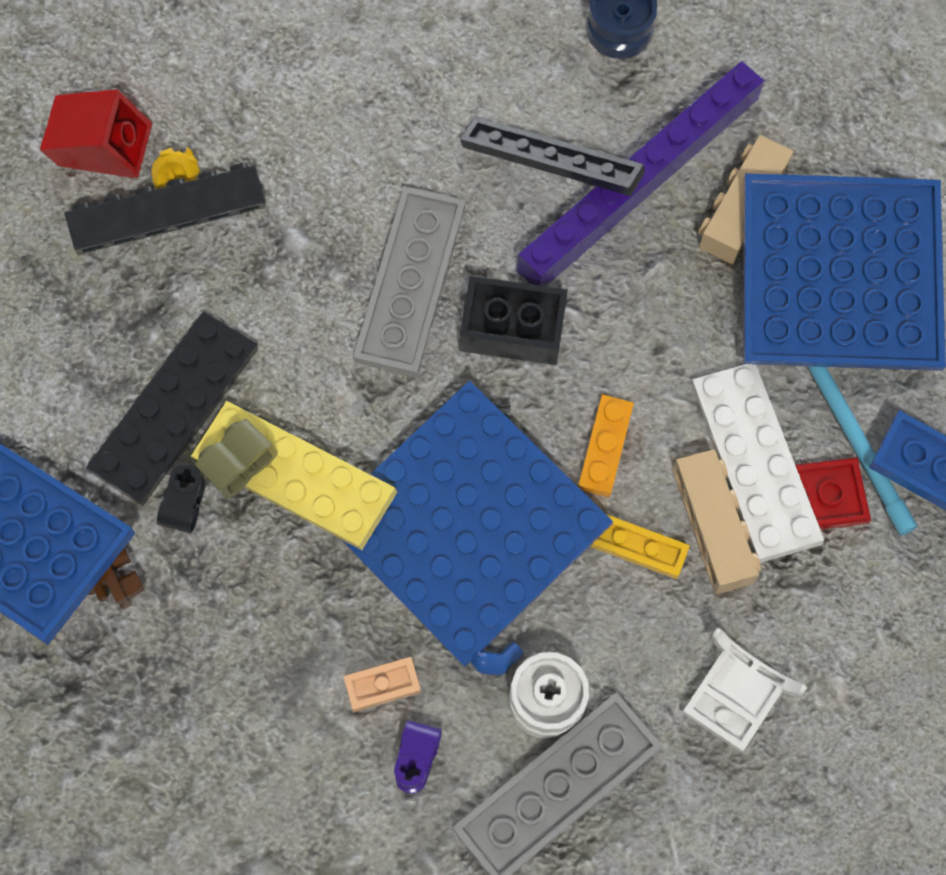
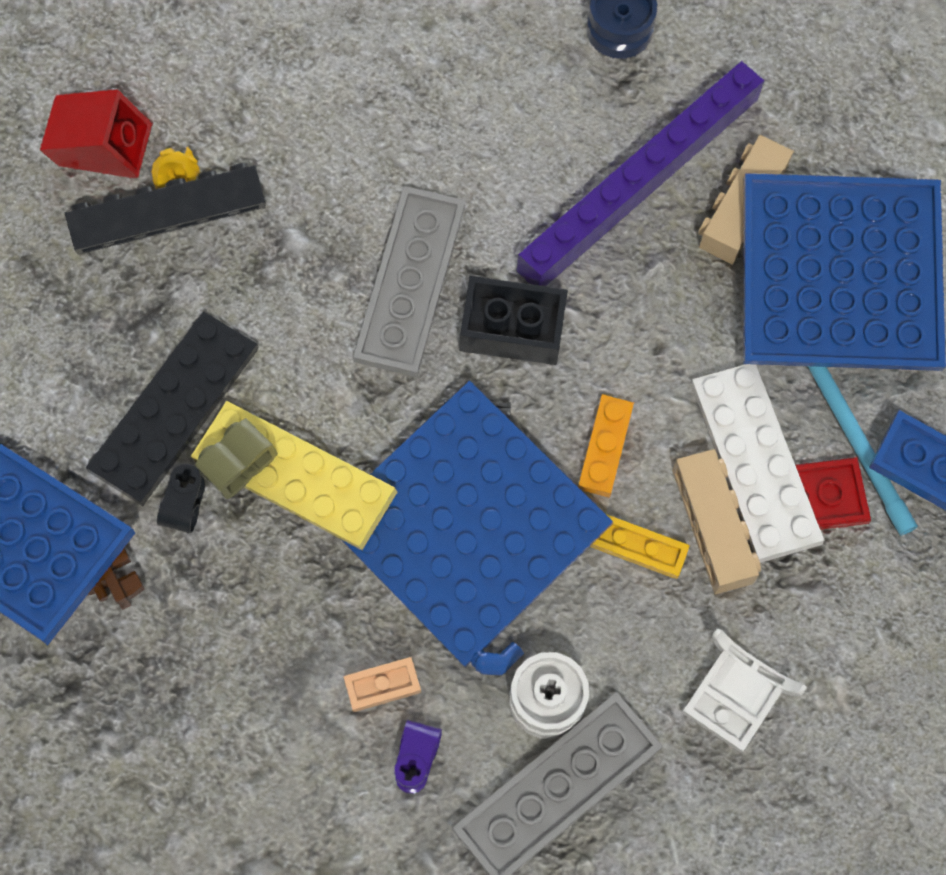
(553, 156): plate -> none

